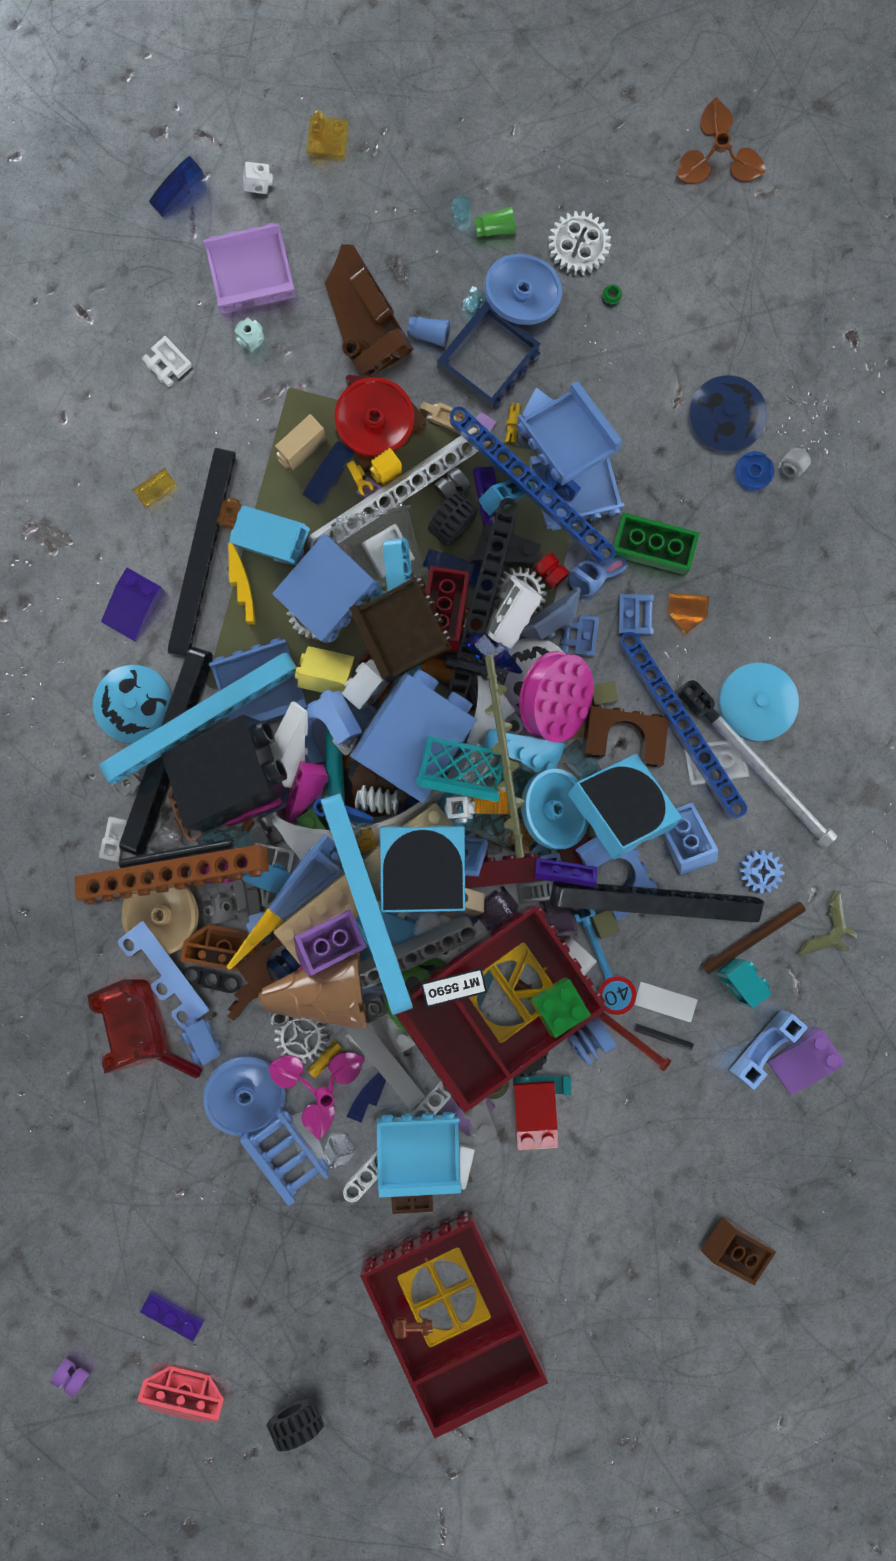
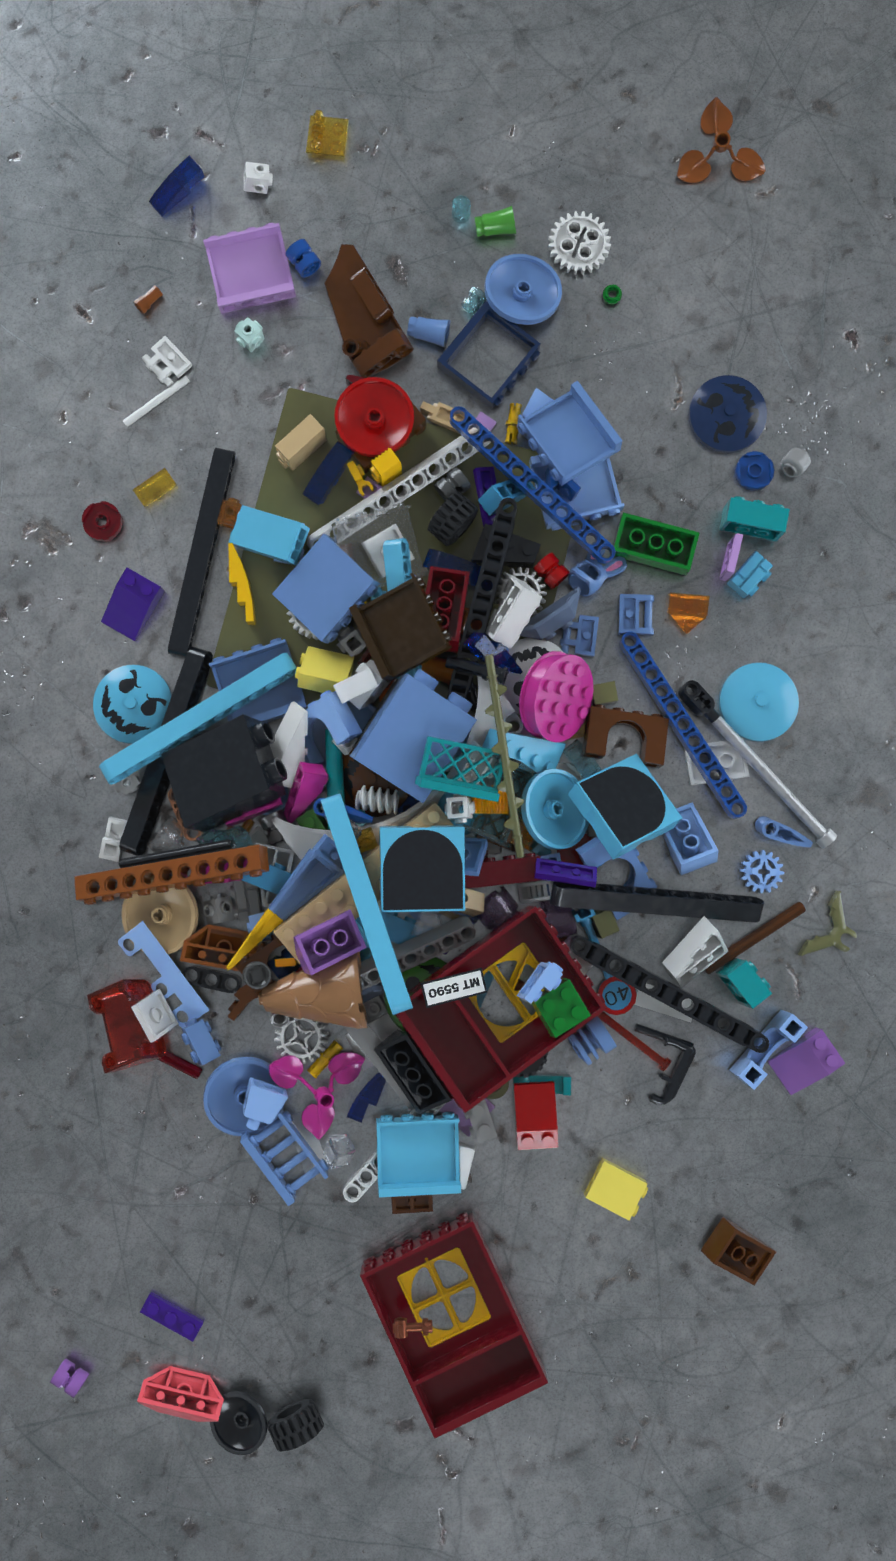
(101, 510): none -> dark red plate
(144, 302): none -> dark orange pin
(154, 1015): none -> white tile
(156, 401): none -> white bar
(235, 1432): none -> black dish
(256, 975): none -> dark grey wheel
(262, 1102): none -> light blue torso
(285, 962): none -> light orange tile
(303, 258): none -> blue wheel
(353, 647): none -> light grey brick
(355, 685): none -> white slope
(412, 1072): none -> black slope
(546, 977): none -> light blue plate
(616, 1189): none -> light yellow brick
(670, 994): none -> black beam
(679, 1072): none -> black piece
(695, 952): none -> white wedge
(731, 557): none -> lavender tile
(750, 574): none -> medium azure brick
(754, 518): none -> teal brick
(781, 832): none -> medium blue piece

